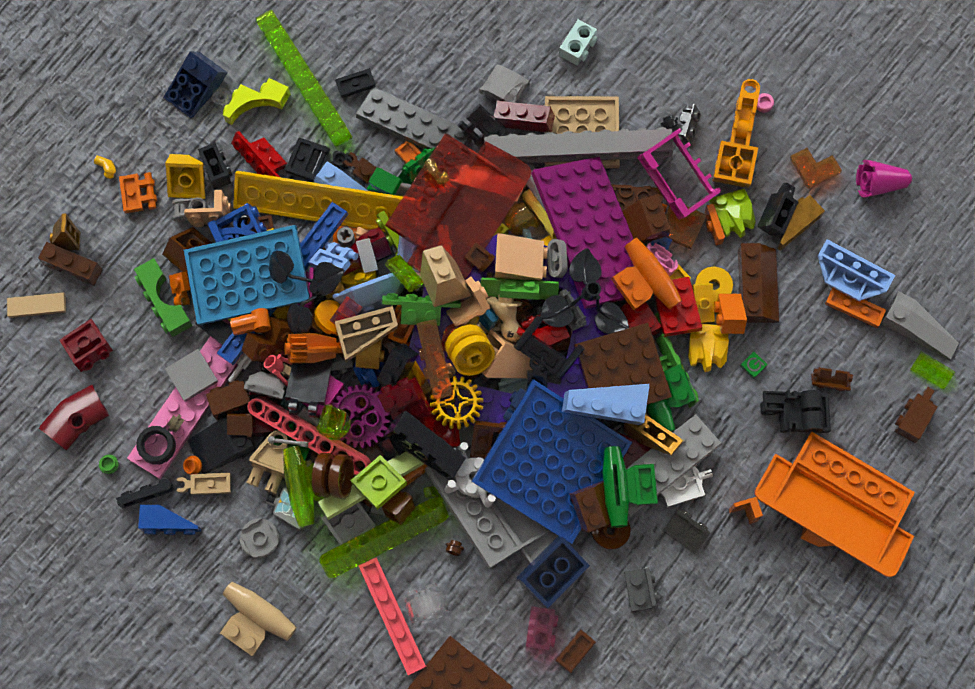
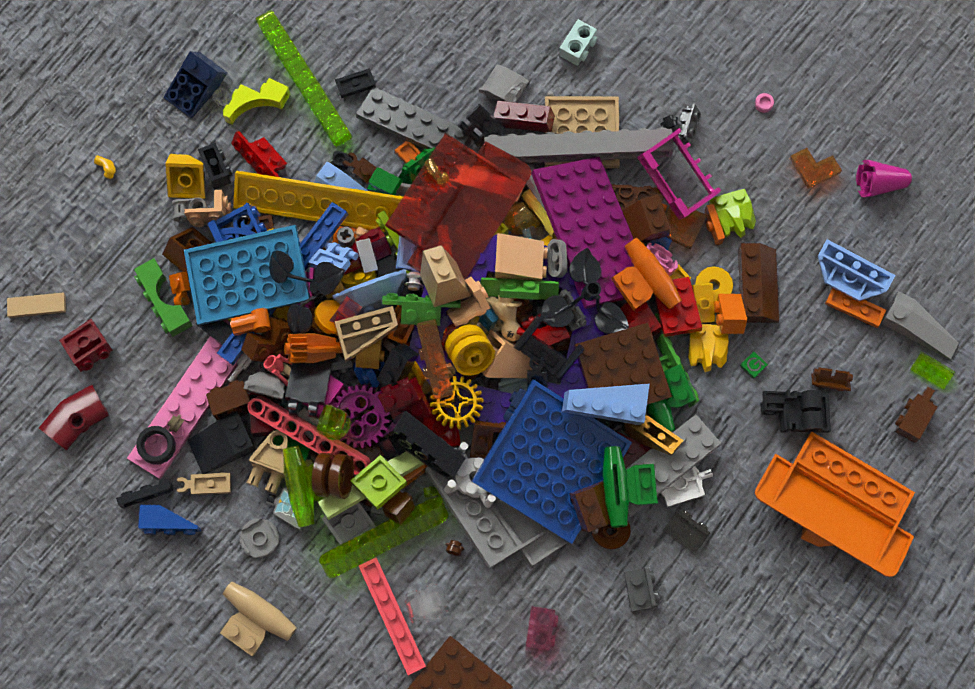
(62, 259): reddish brown arch -> none
(65, 234): pearl gold slope -> none
(108, 464): bright green plate -> none
(131, 192): orange plate -> none
(191, 375): light grey tile -> none
(192, 465): orange plate -> none
(240, 424): reddish brown tile -> none
(271, 440): light grey hinge -> none
(302, 156): black plate -> none
(404, 273): clear neon green plate -> none
(479, 258): reddish brown tile -> none
(552, 571): dark blue brick -> none
(575, 651): reddish brown plate -> none
(736, 158): light orange brick -> none
(751, 508): orange panel -> none
(778, 211): black hinge -> none
(804, 216): pearl gold slope -> none

